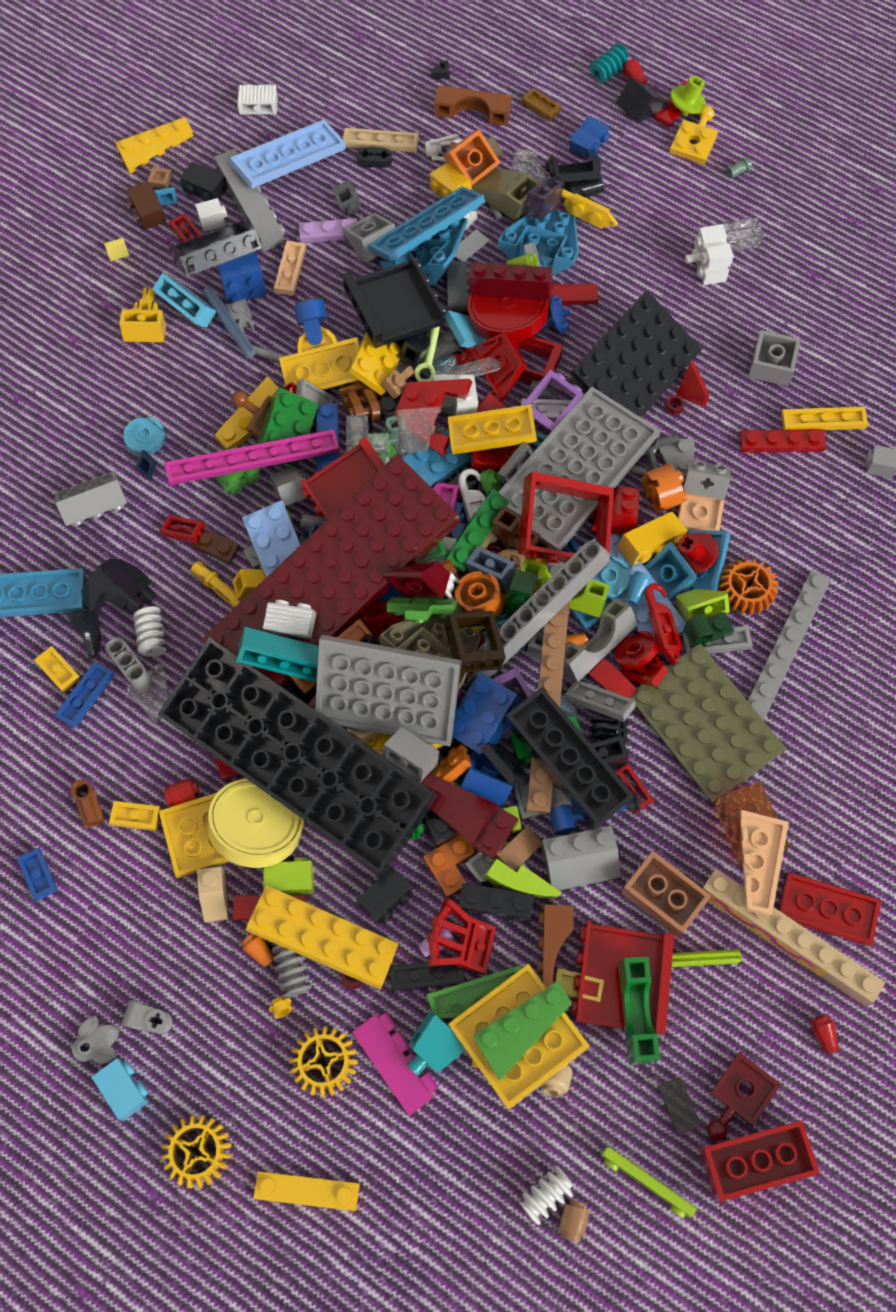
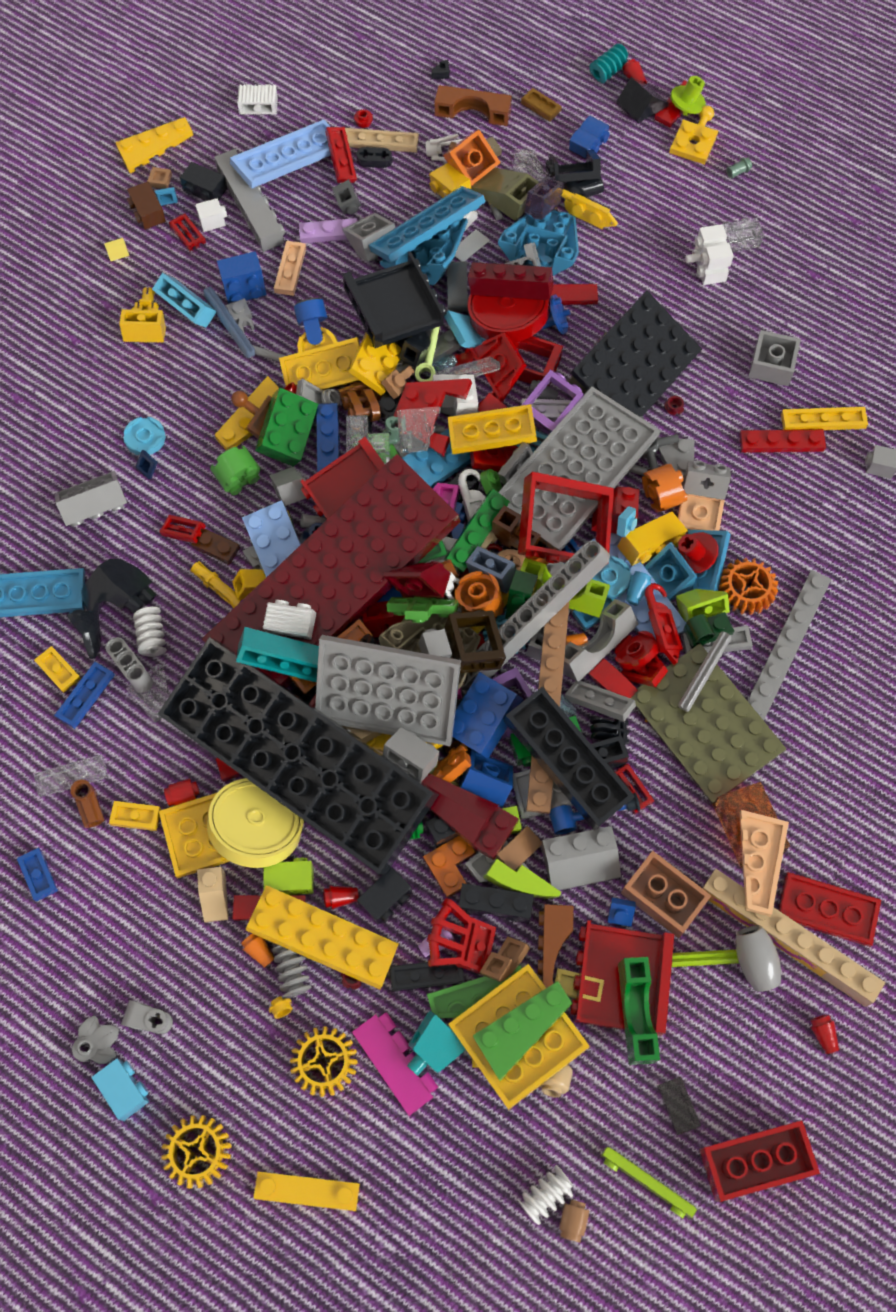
(64, 776): none -> clear tile
(215, 247): window -> none
(251, 457): dark pink plate -> none
(330, 396): none -> light grey plate
(339, 896): none -> red cone
(340, 154): none -> red tile
(363, 118): none -> red plate
(435, 643): none -> light grey brick
(504, 962): none -> medium nougat slope
(505, 764): black plate -> none
(527, 259): lime cone -> none
(621, 912): none -> blue plate
(626, 521): none -> medium azure plate
(693, 387): red slope -> none
(704, 671): none -> light grey axle
(746, 1107): dark red plate -> none
(758, 958): none -> light grey piece

